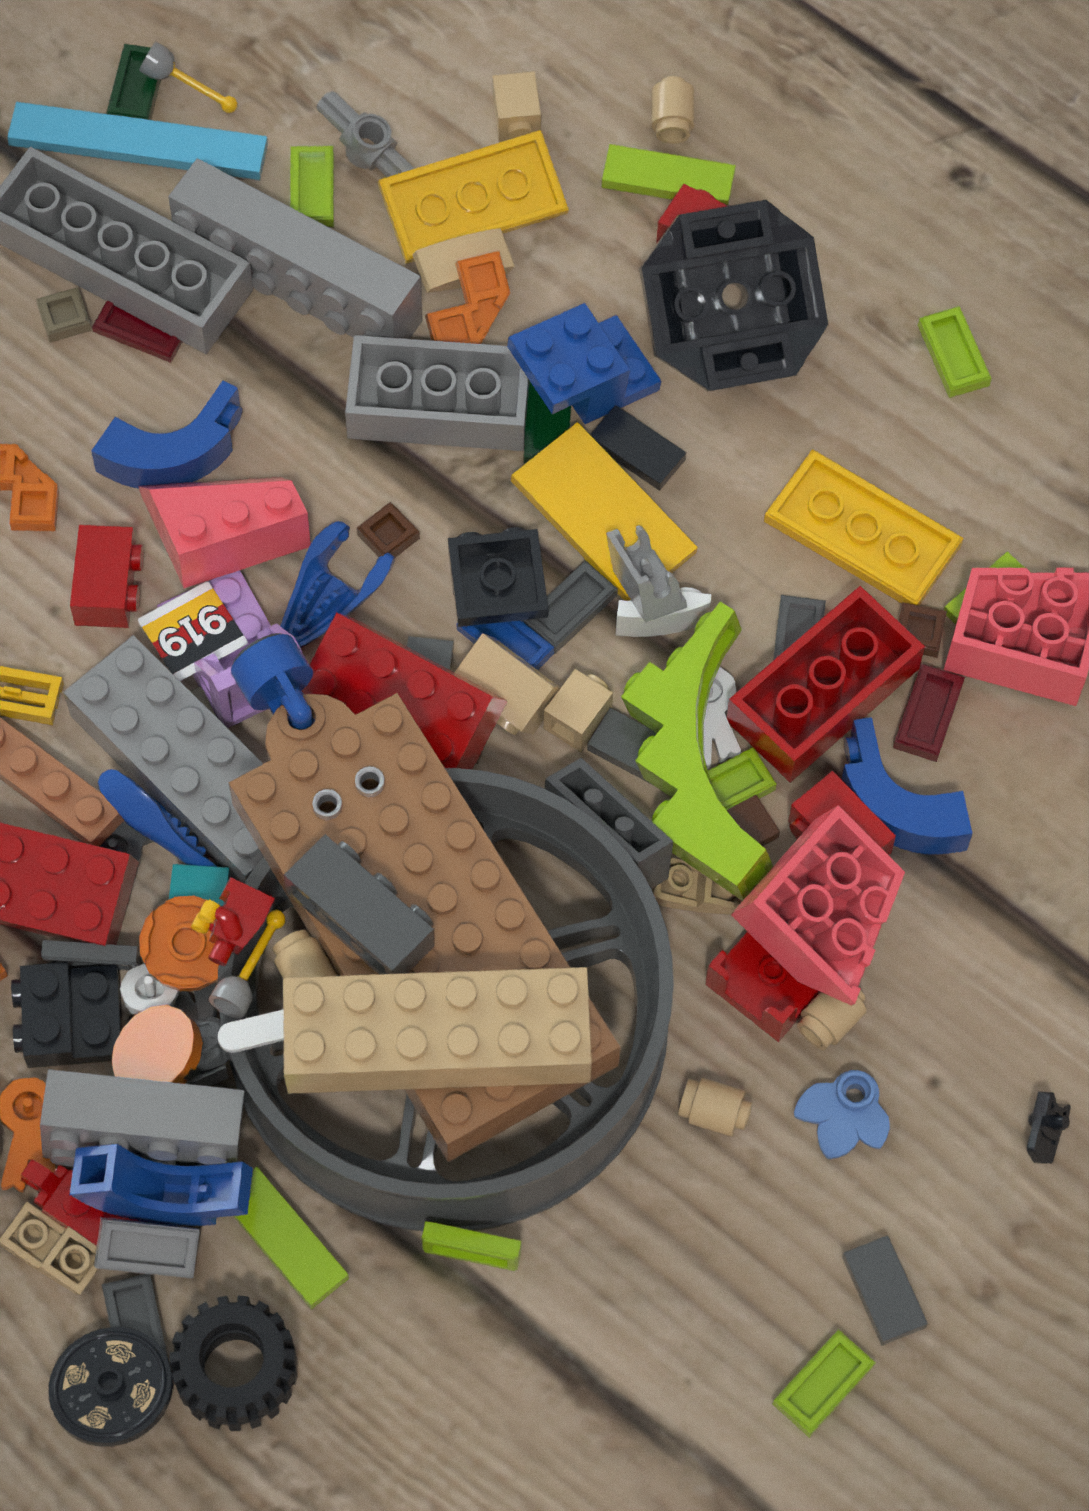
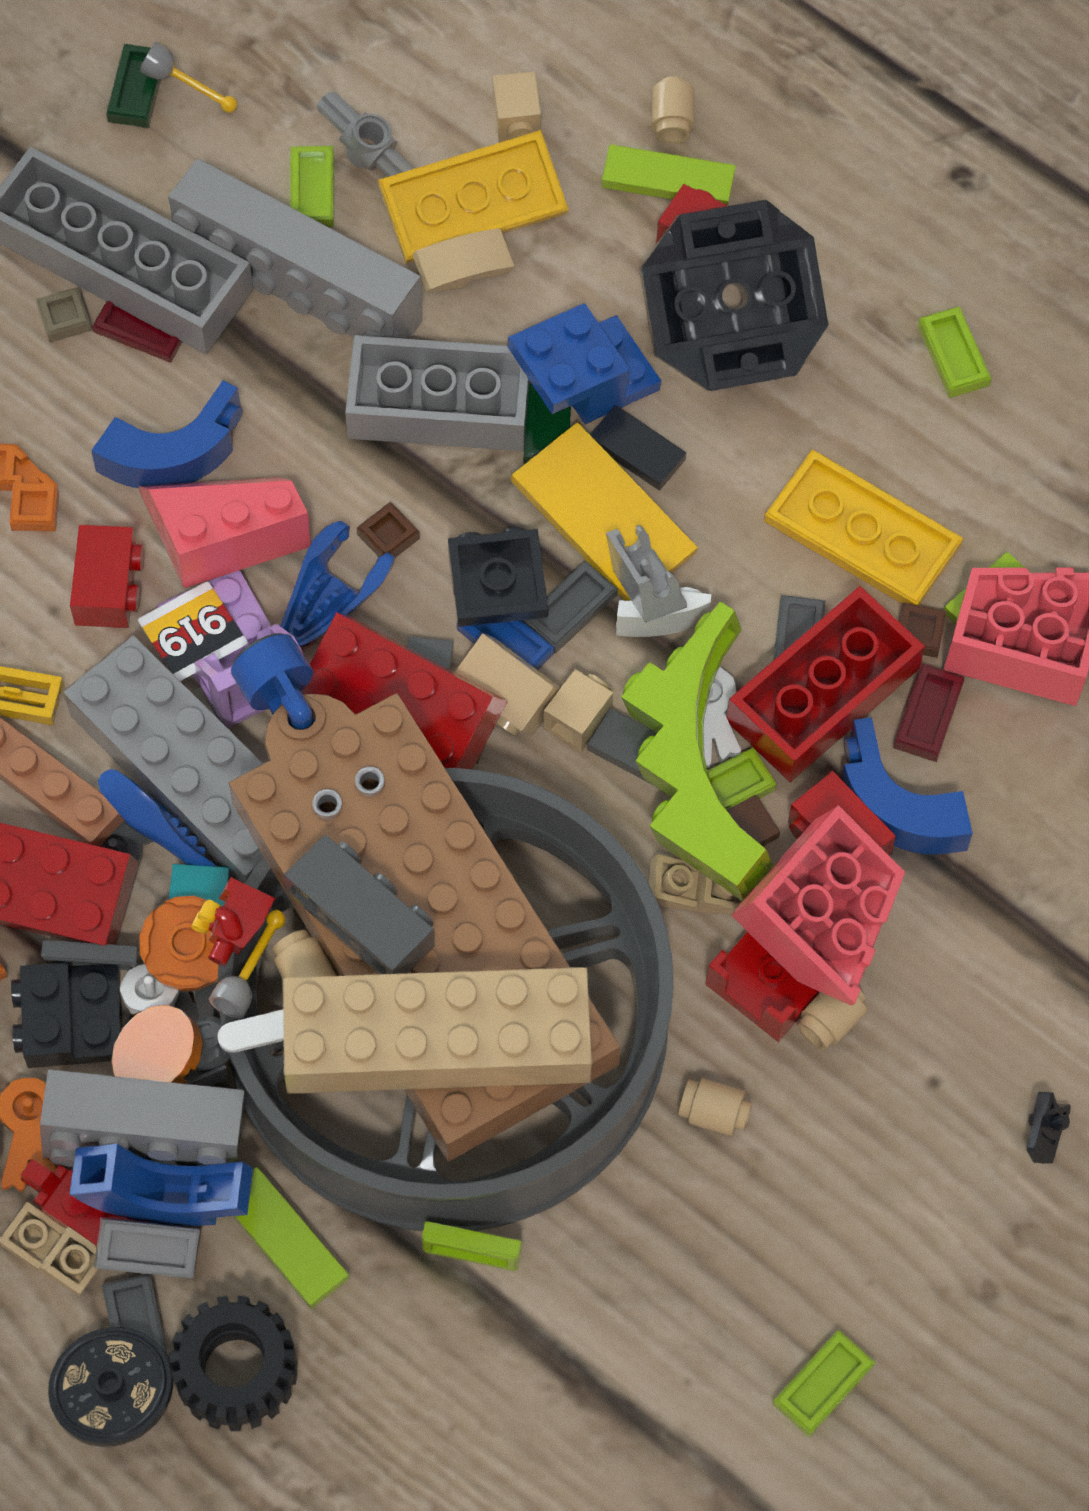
(136, 140): medium azure tile -> none
(484, 292): orange tile -> none
(631, 828): dark grey brick -> none
(841, 1120): medium blue plate -> none
(884, 1290): dark grey tile -> none

